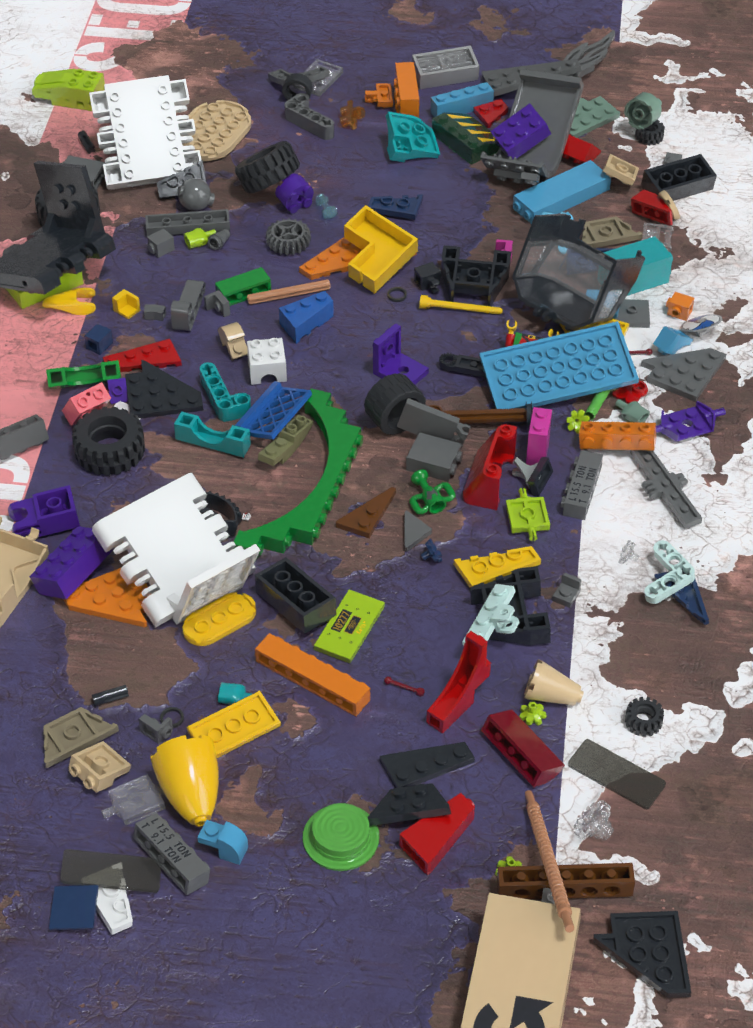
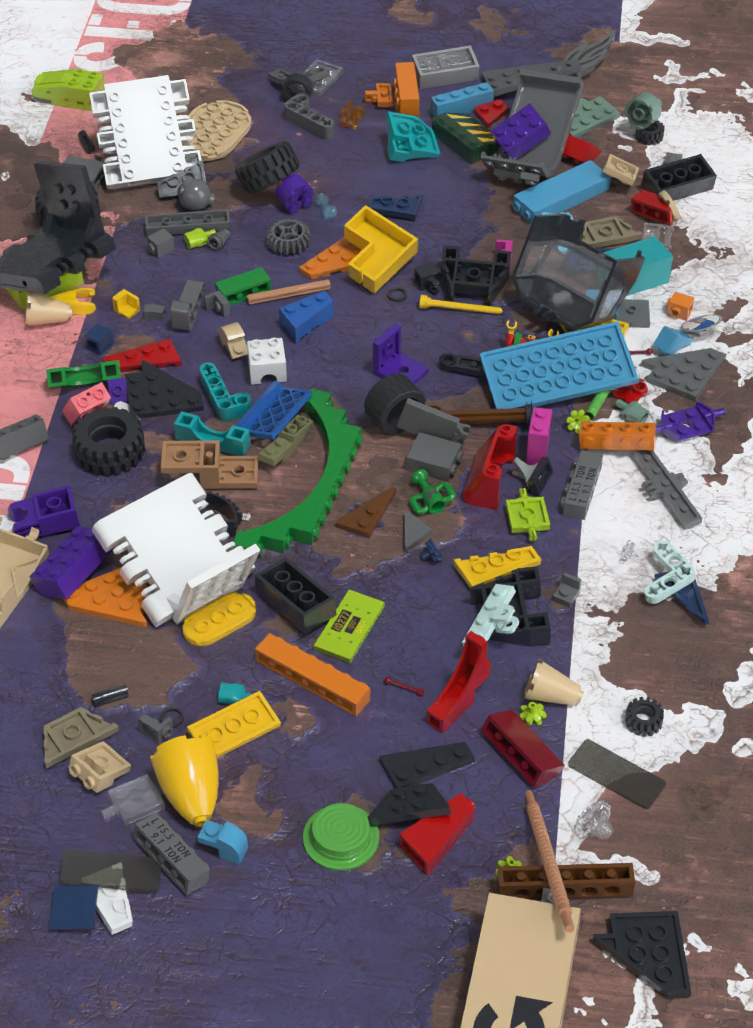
(45, 310): none -> tan cone
(206, 459): none -> medium nougat bracket

